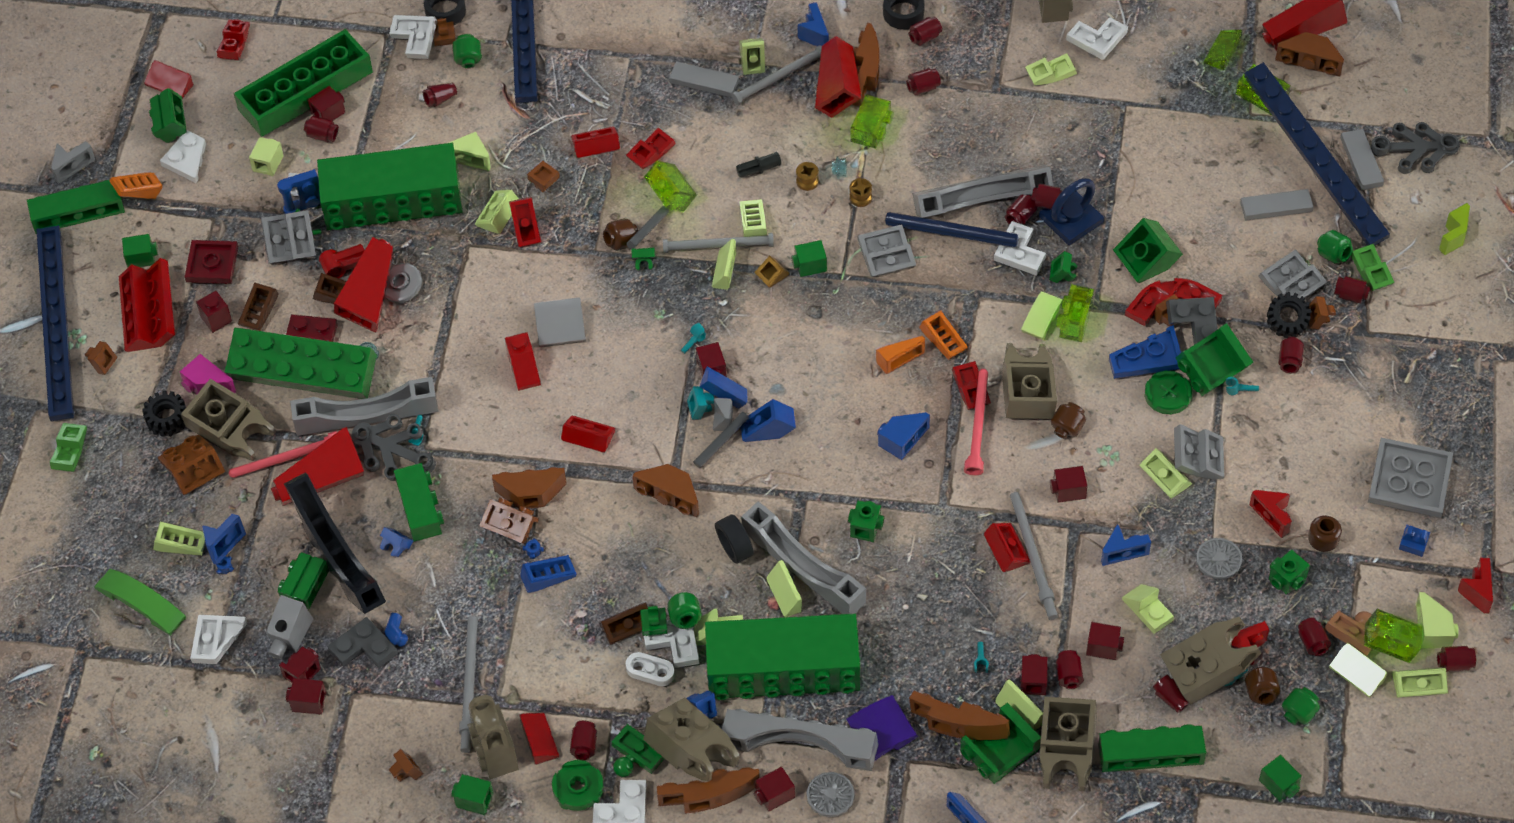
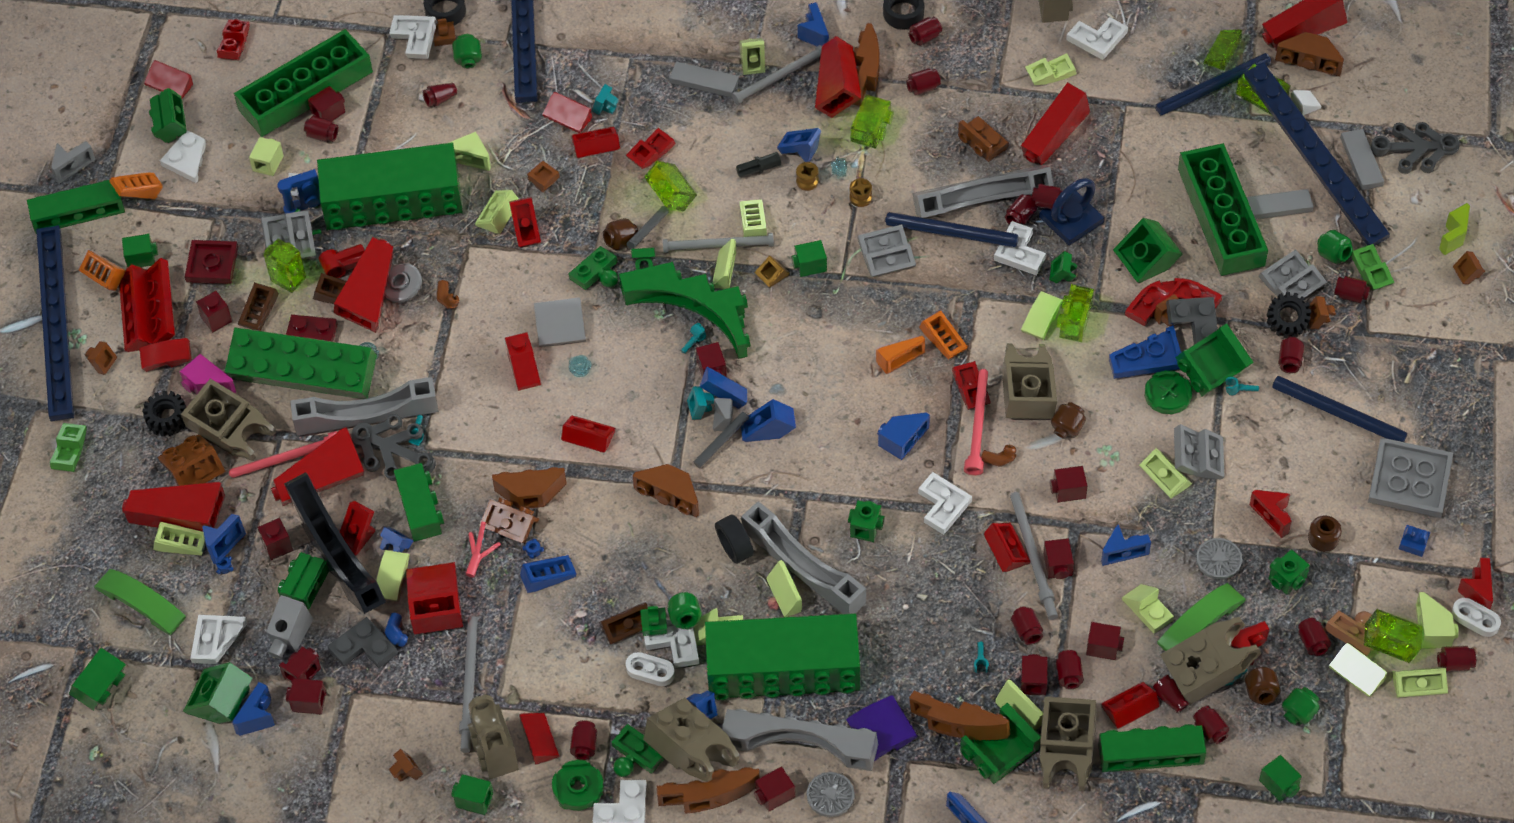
(97, 679): none -> green brick
(114, 277): none -> orange slope
(165, 353): none -> red slope
(180, 505): none -> red slope
(218, 693): none -> green slope
(252, 715): none -> blue slope
(275, 539): none -> dark red brick
(284, 265): none -> clear neon green brick
(356, 526): none -> red slope
(391, 574): none -> yellowish green slope
(434, 598): none -> red slope
(444, 297): none -> dark orange arm
(475, 549): none -> coral plant
(567, 112): none -> slope
(579, 370): none -> clear light blue plate
(596, 266): none -> green plate
(605, 101): none -> teal tile
(666, 286): none -> green arch
(801, 141): none -> blue slope
(948, 502): none -> white plate
(982, 138): none -> dark orange bracket
(1000, 459): none -> dark orange arm
(1027, 625): none -> dark red brick
(1056, 124): none -> red slope
(1058, 558): none -> dark red brick
(1131, 704): none -> red slope
(1201, 615): none -> bright green slope
(1209, 85): none -> dark blue axle
(1213, 726): none -> dark red brick
(1222, 209): none -> green brick
(1305, 101): none -> white slope
(1339, 409): none -> dark blue axle
(1468, 268): none -> dark orange tile
(1476, 617): none -> white plate

